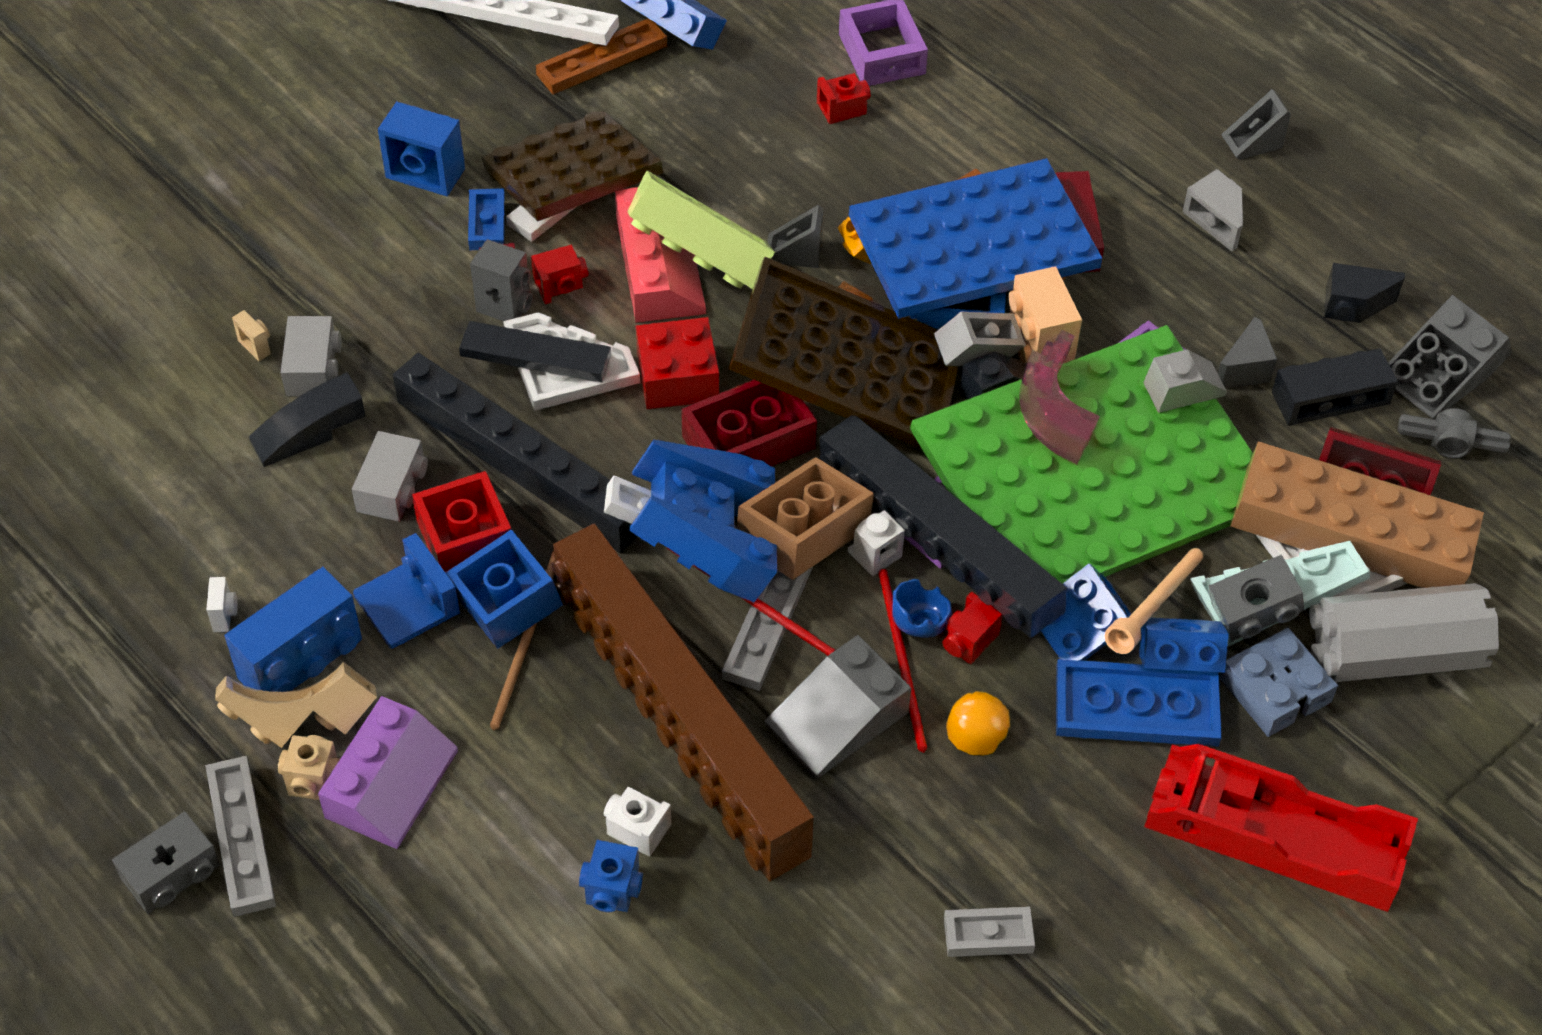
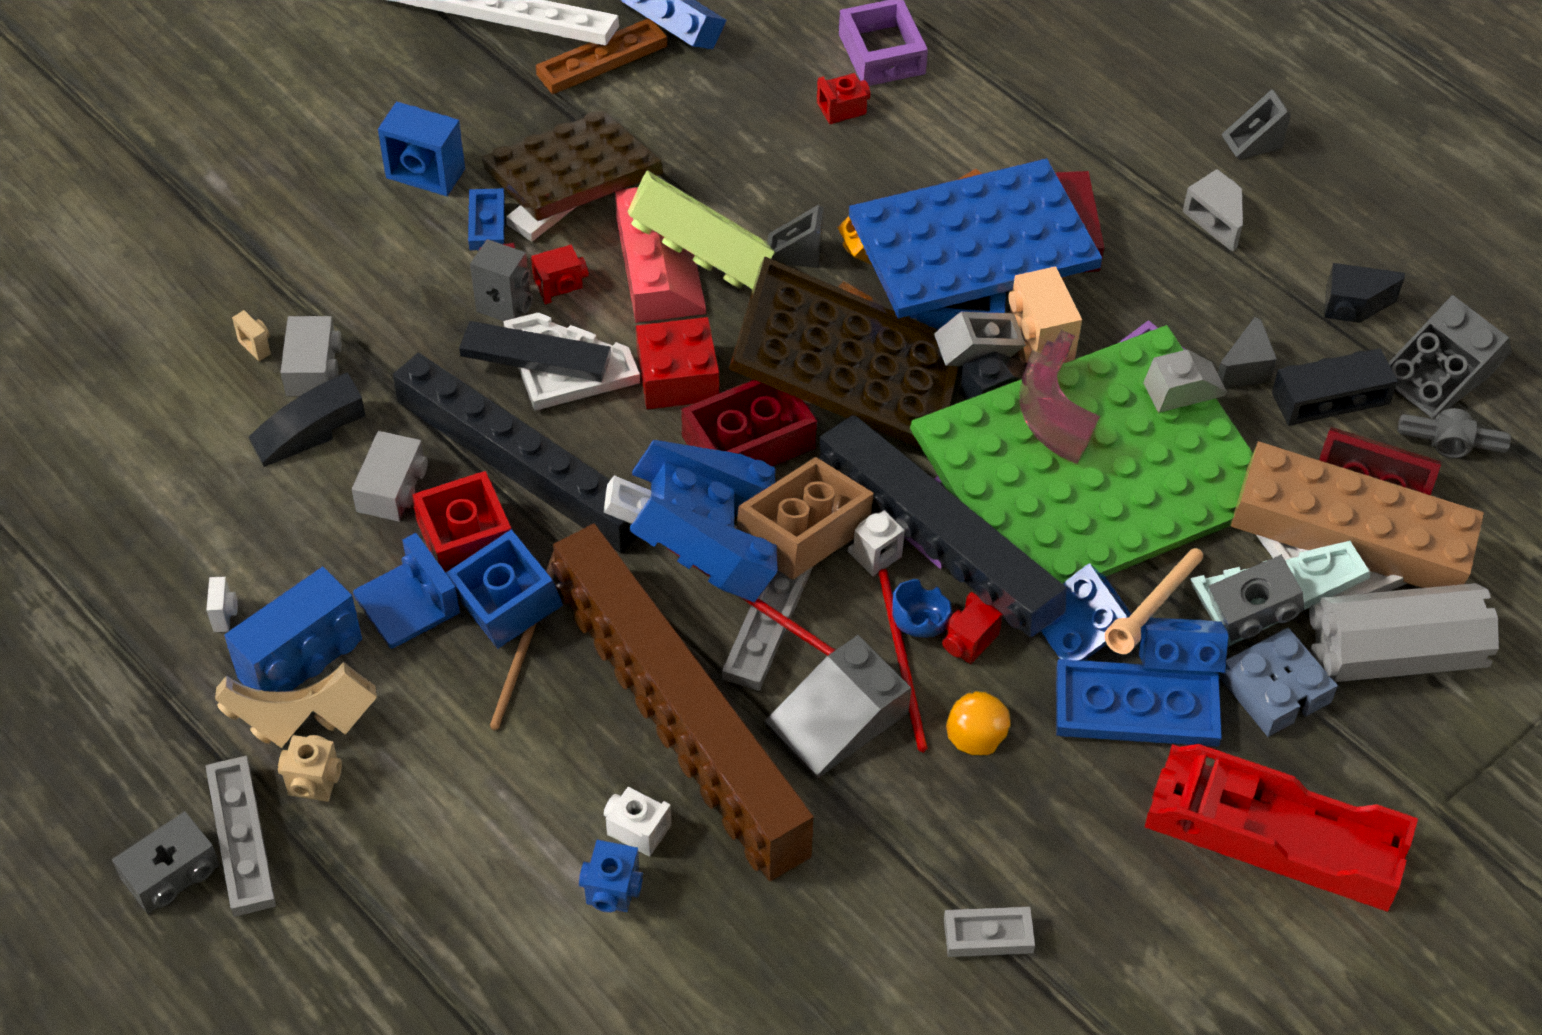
(387, 773): medium lavender slope -> none

